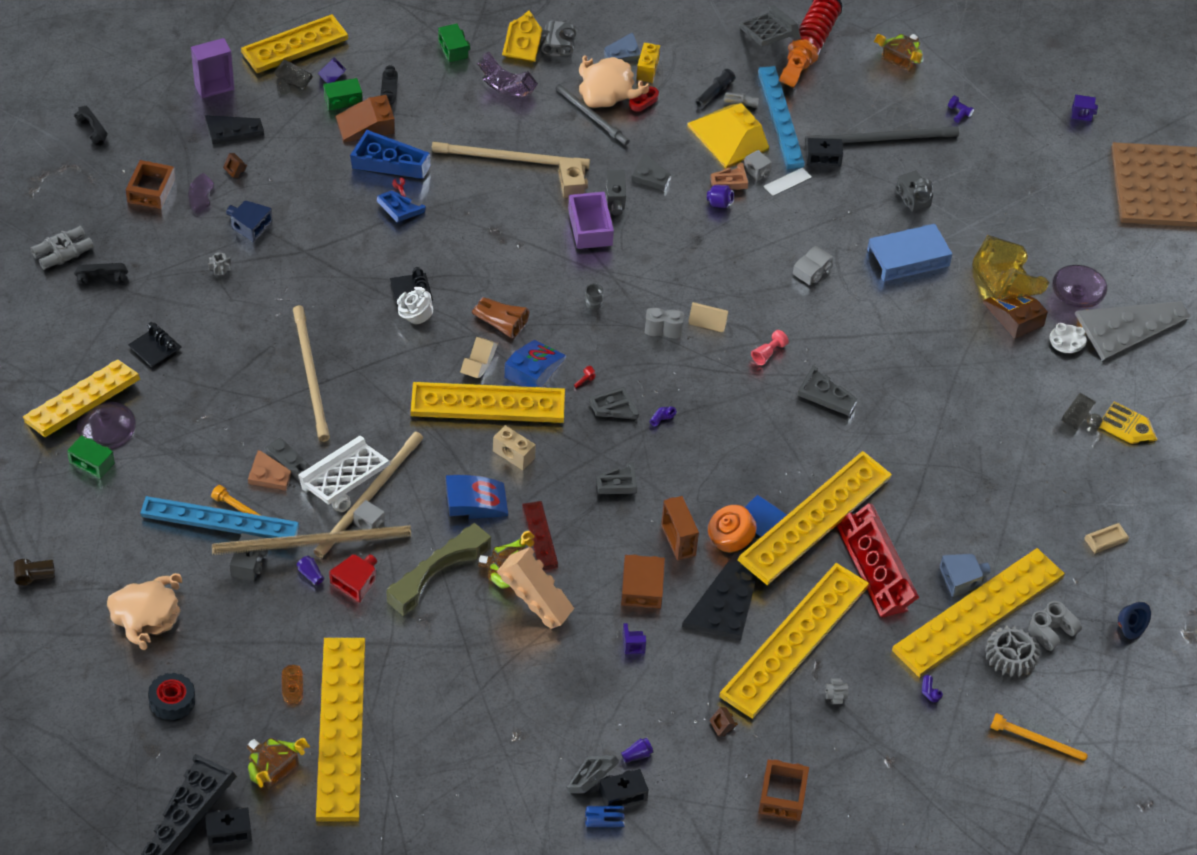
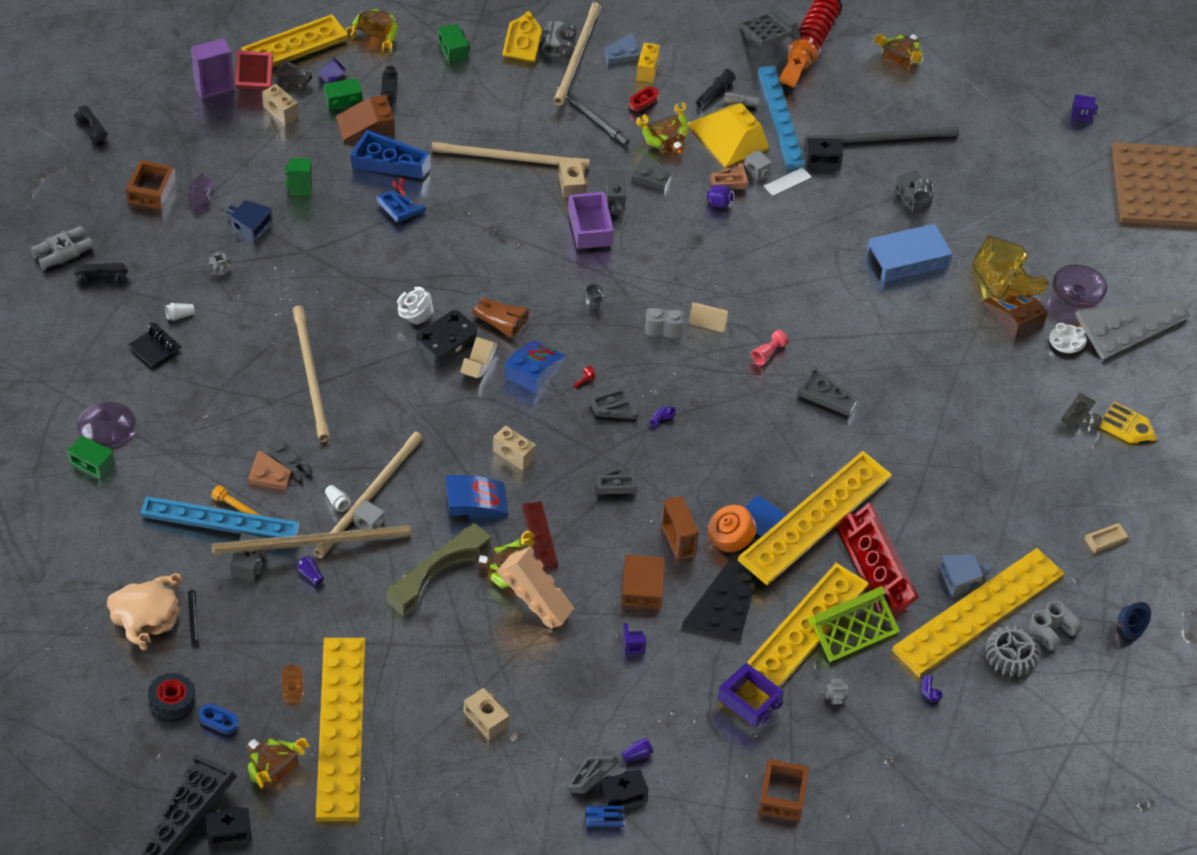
(27, 571): dark brown piece -> none
(81, 398): yellow plate -> none
(178, 311): none -> white cone
(194, 630): none -> black bar
(220, 718): none -> blue plate
(232, 128): black wing -> none
(234, 165): reddish brown tile -> none
(253, 70): none -> piece
(280, 104): none -> tan brick
(299, 177): none -> green brick
(339, 463): white fence -> none
(354, 576): red torso -> none
(376, 23): none -> clear orange torso
(407, 283): black hinge -> none
(446, 338): none -> black axle
(488, 402): yellow plate -> none
(491, 723): none -> tan brick
(503, 81): clear purple arch -> none
(562, 91): none -> tan piece
(608, 82): light nougat piece -> none
(666, 133): none -> torso
(723, 721): reddish brown tile -> none
(739, 706): none -> dark purple window
(813, 265): light grey brick -> none
(846, 608): none -> lime fence
(964, 110): dark purple piece -> none
(1001, 723): light orange piece -> none

